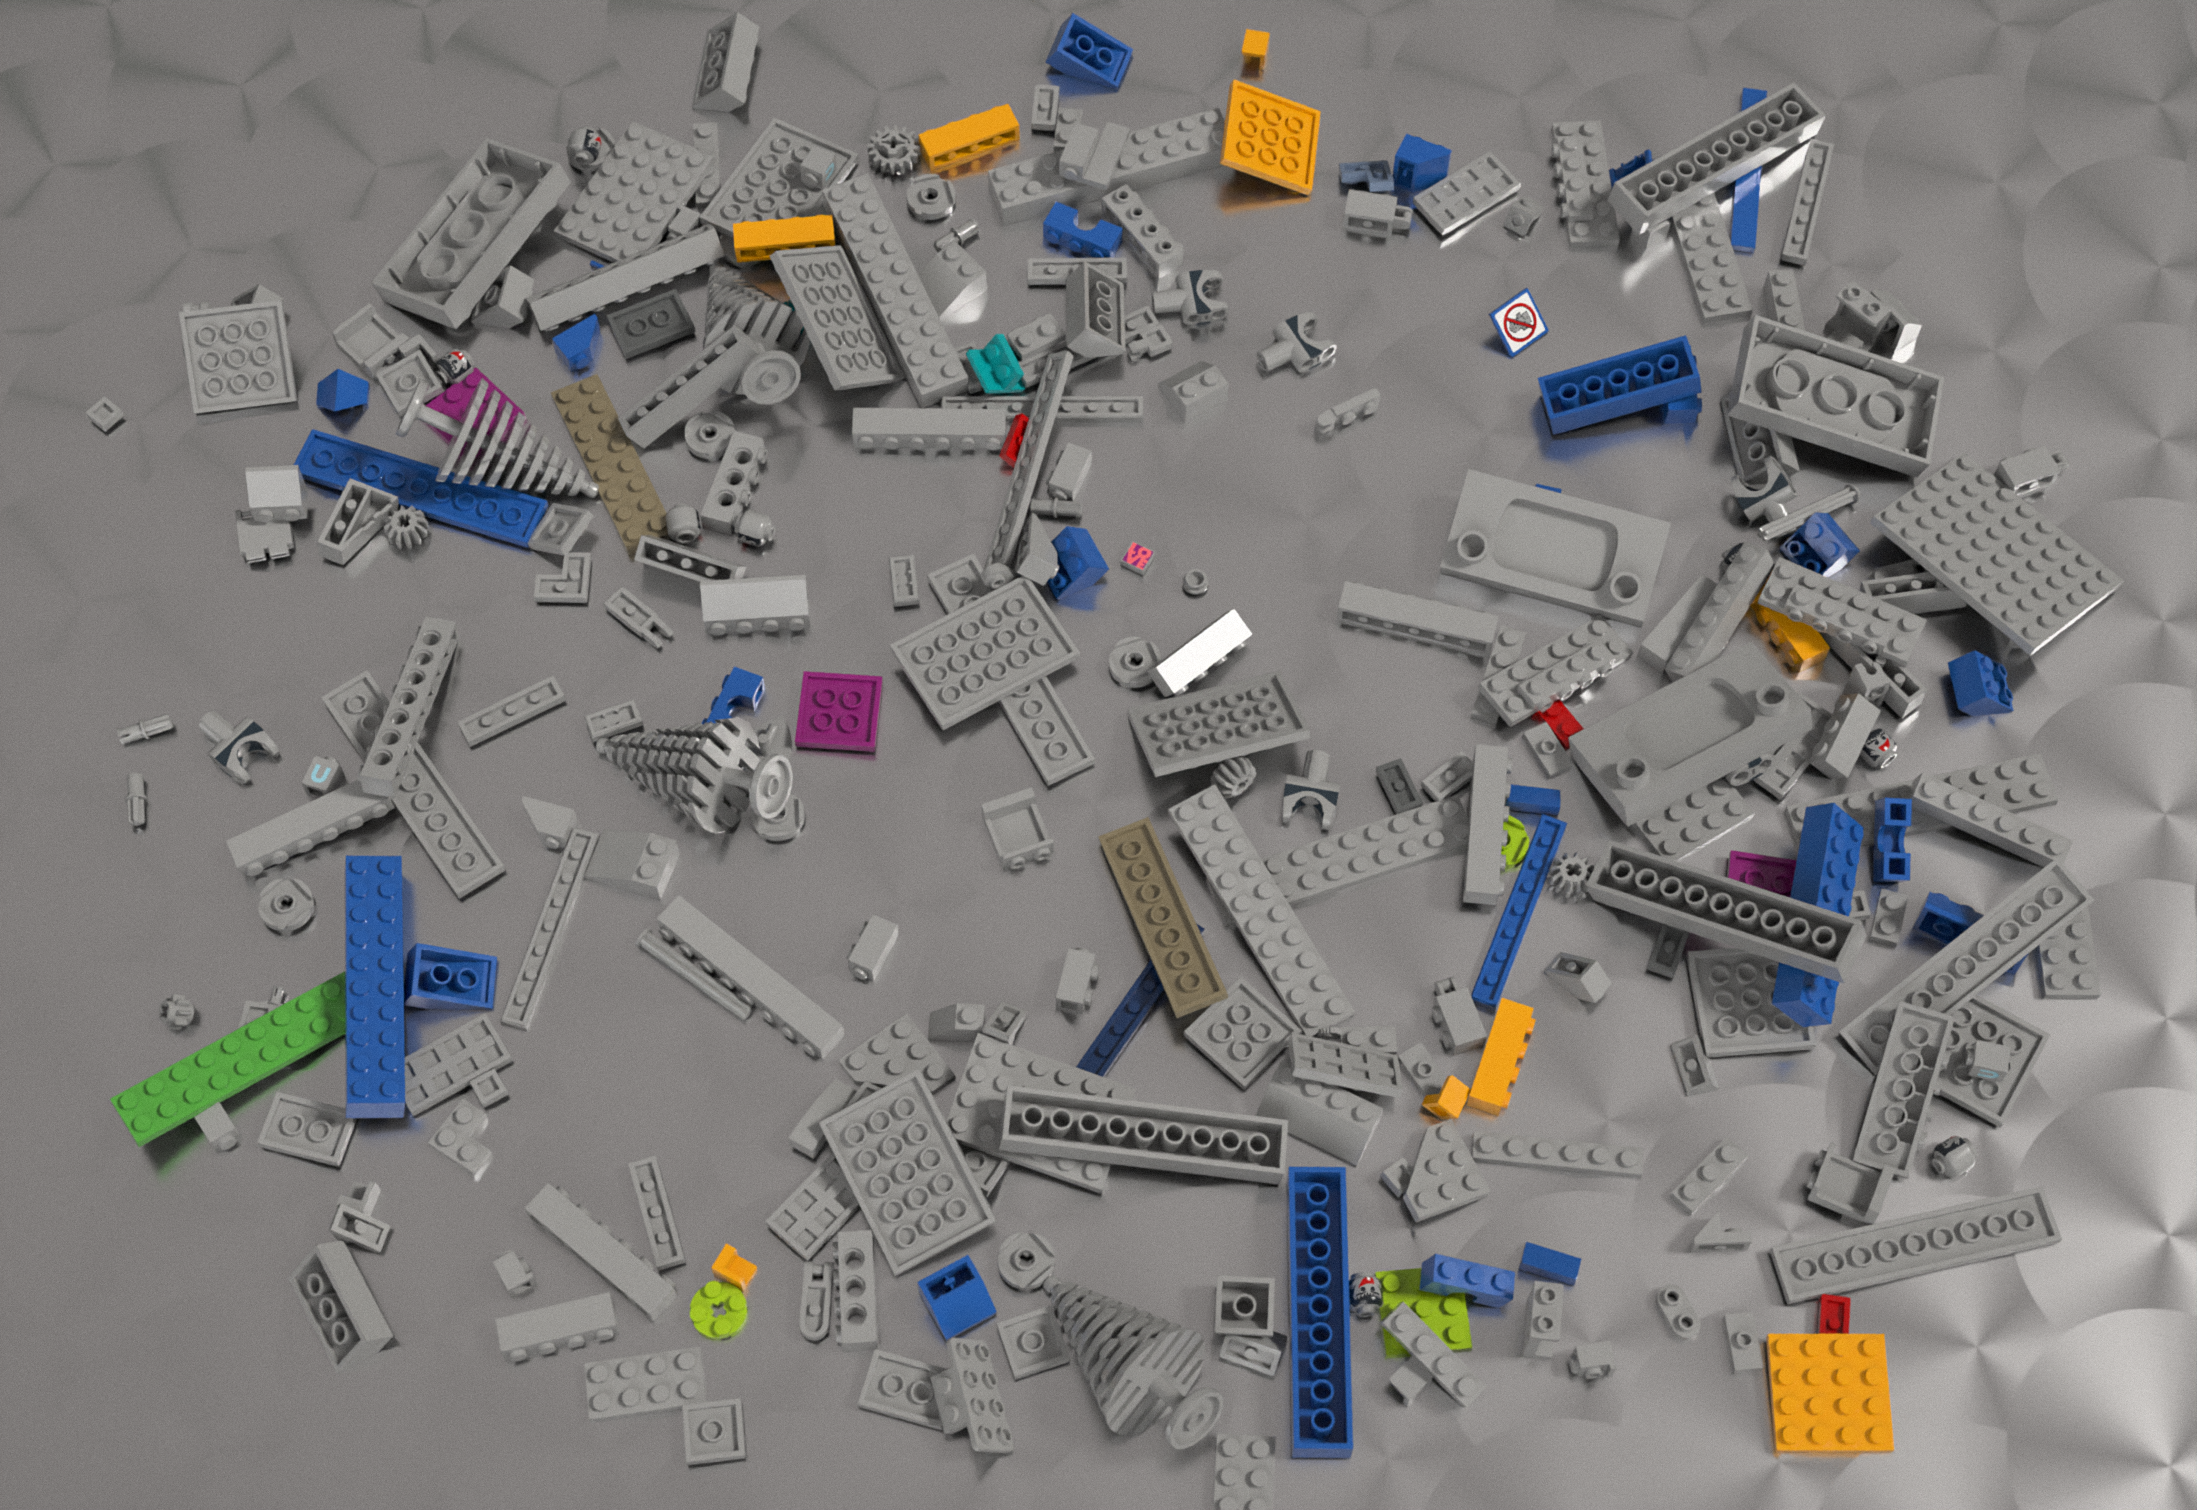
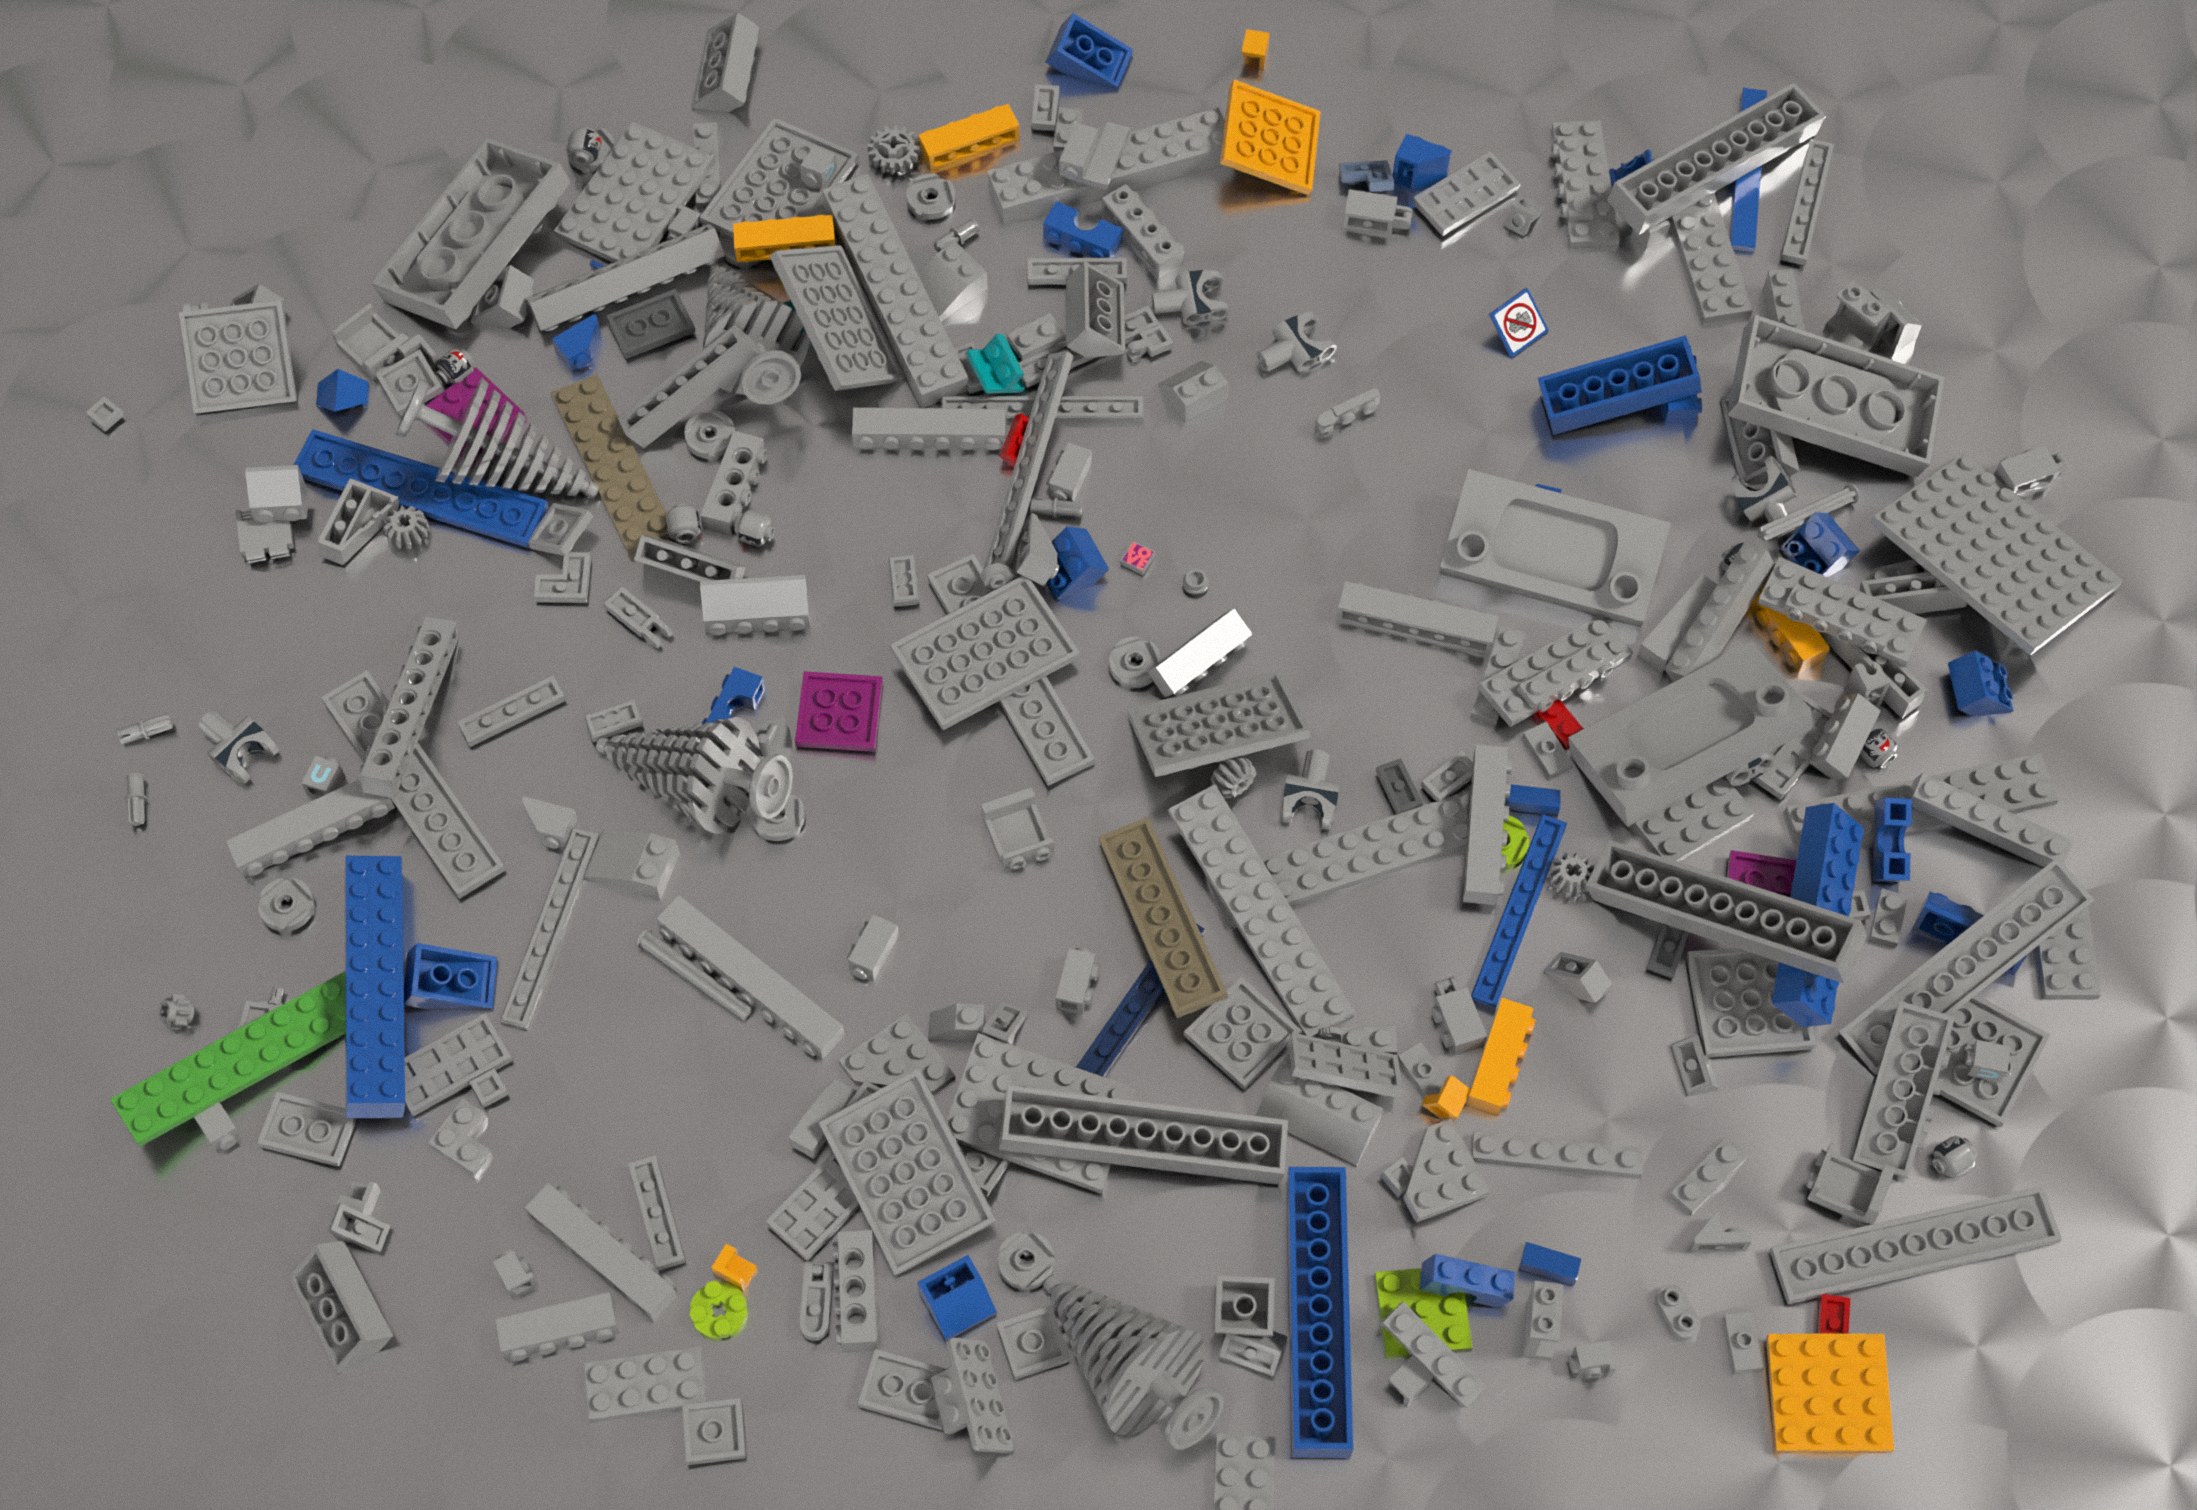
(1365, 1294): head -> none

